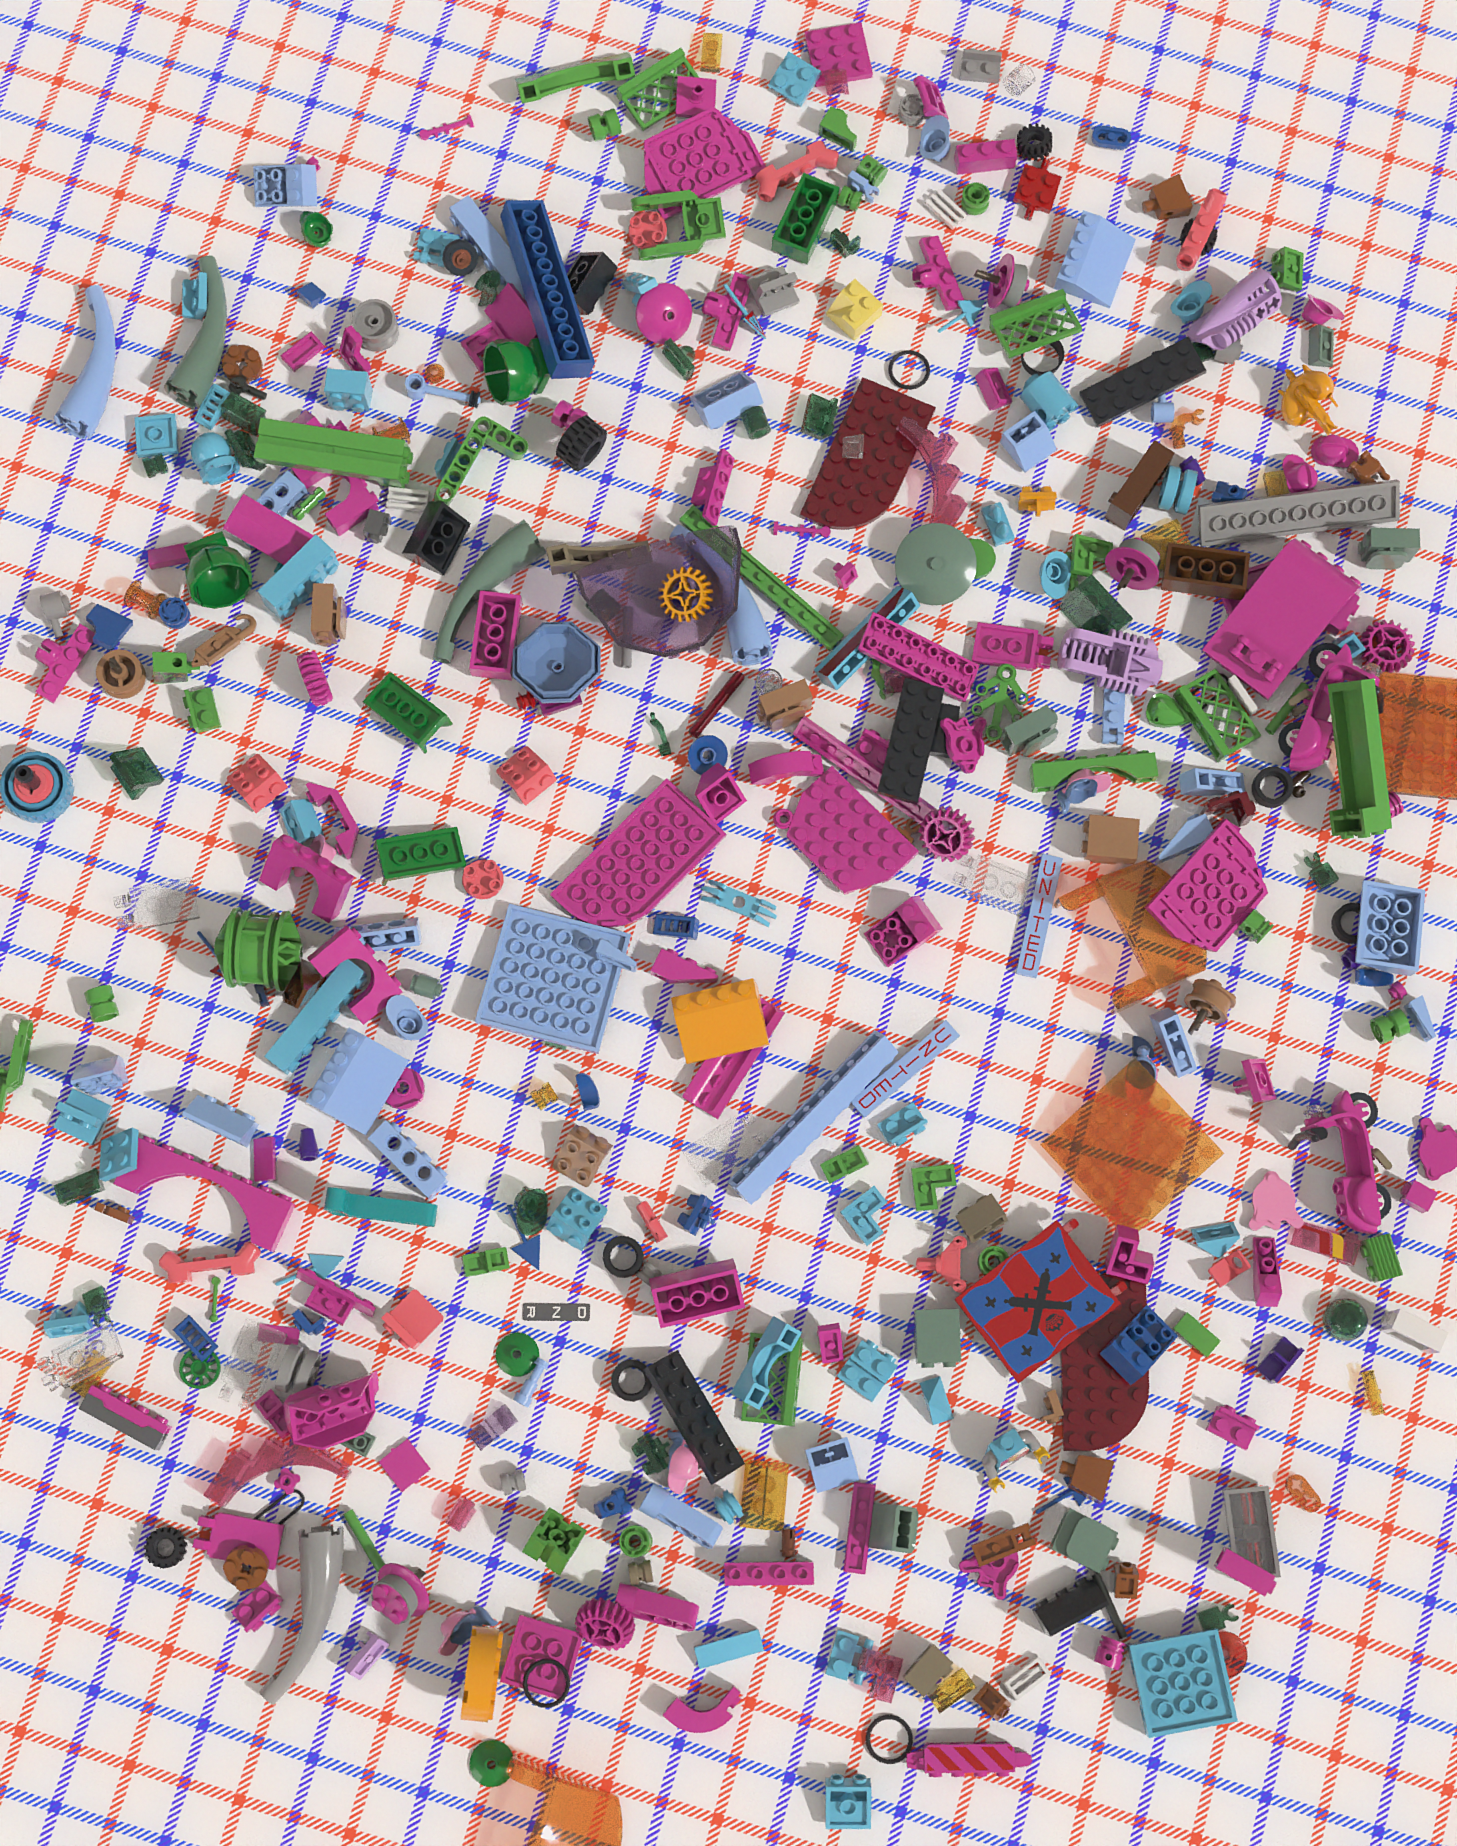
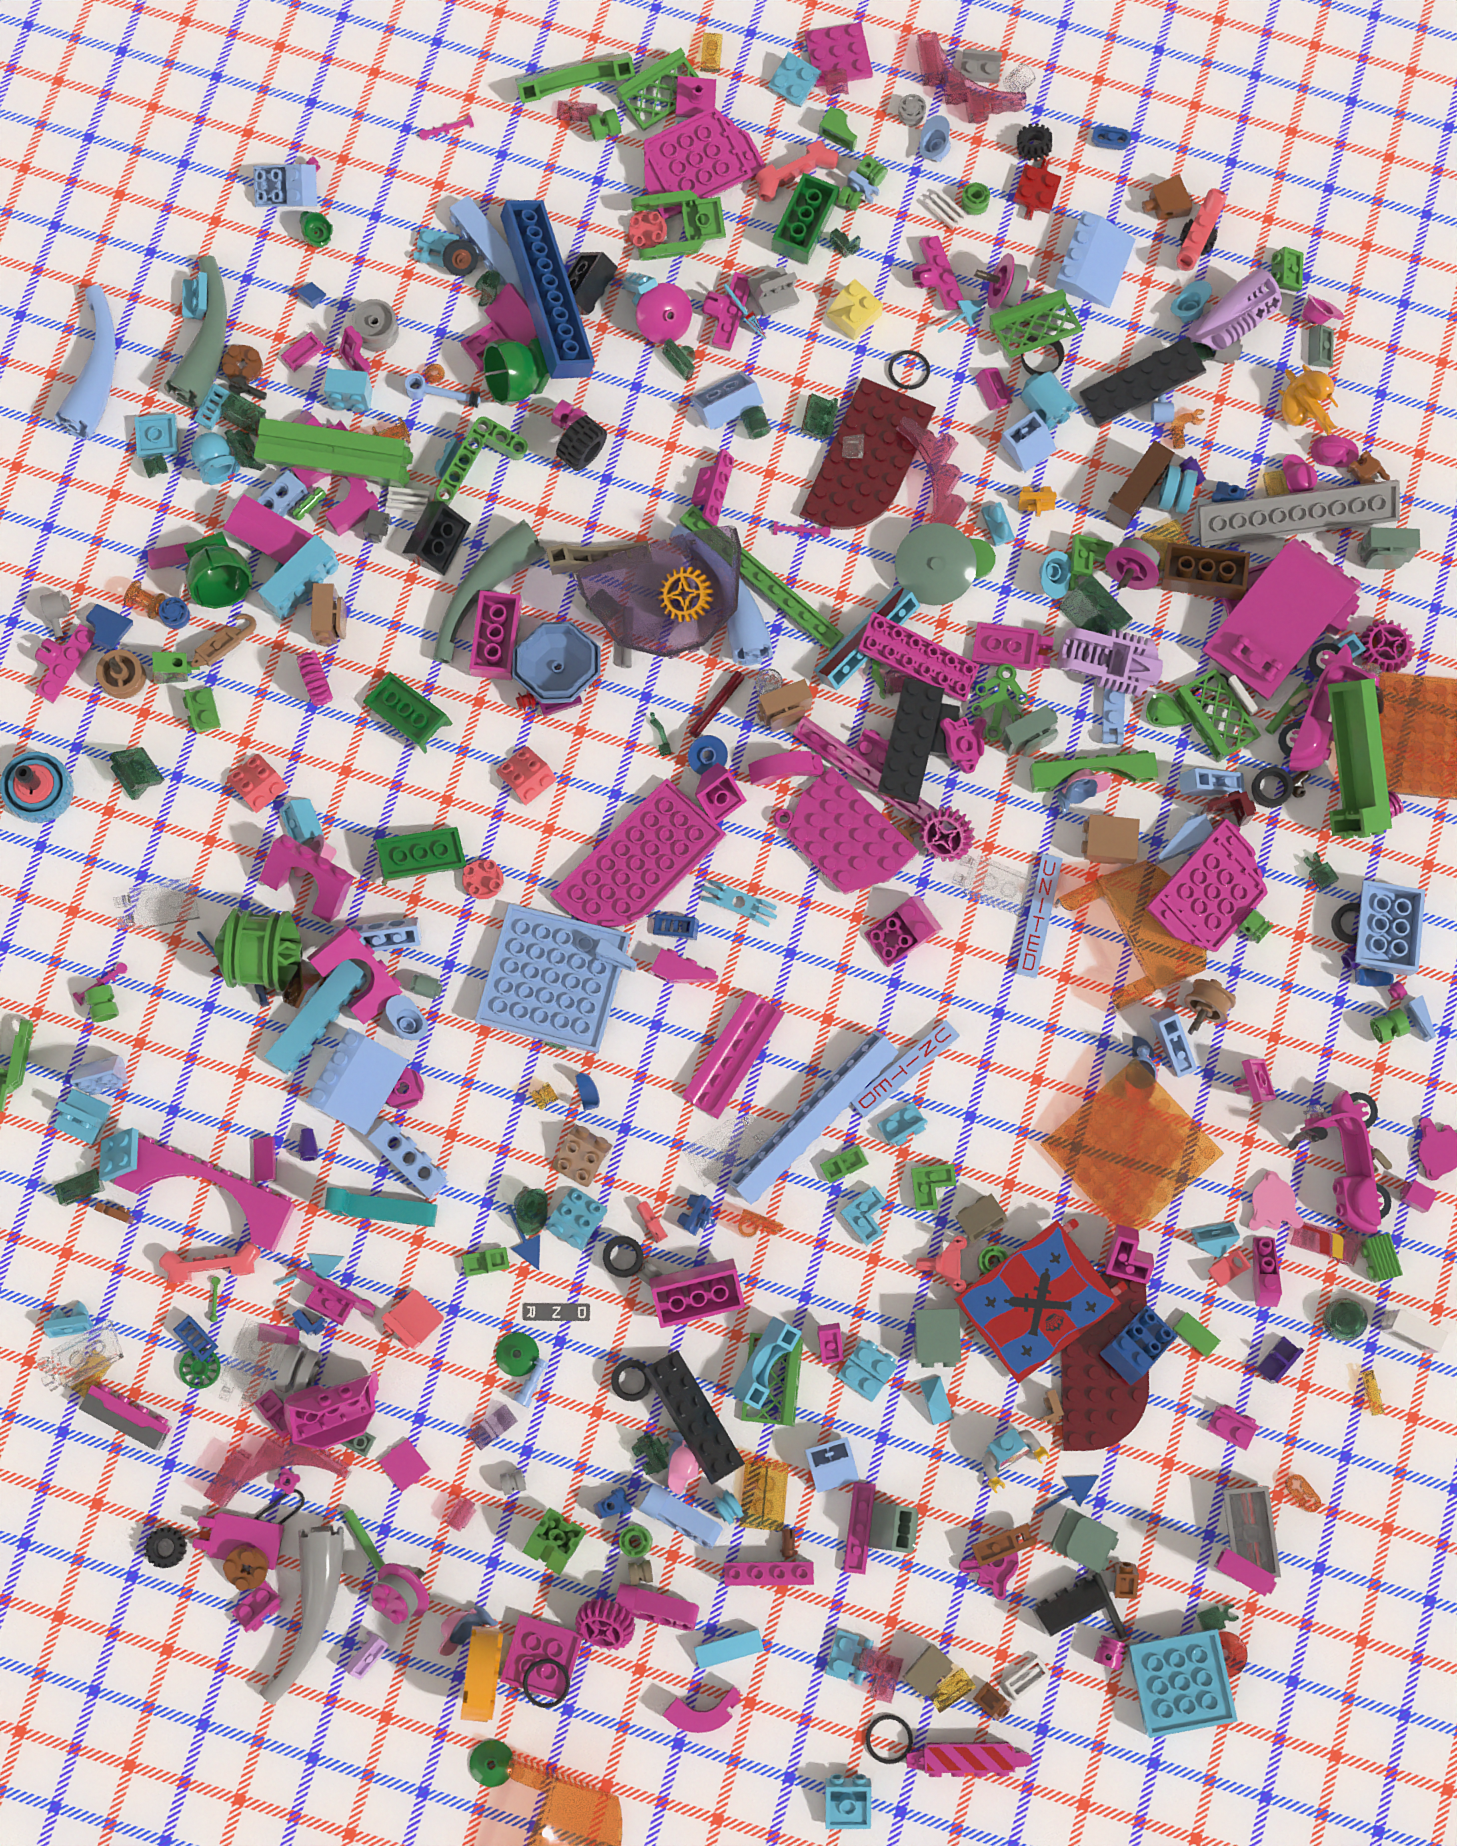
(96, 1302): clear green plate -> none
(121, 968): none -> dark pink piece
(221, 1119): light blue slope -> none
(322, 795): dark pink slope -> none
(575, 111): none -> clear pink slope
(720, 1021): light orange slope -> none
(770, 1226): none -> clear orange plate
(845, 574): dark pink tile -> none
(930, 97): dark pink plate -> none
(957, 88): none -> clear pink arch
(985, 156): dark pink brick -> none
(1088, 1476): dark orange torso -> none

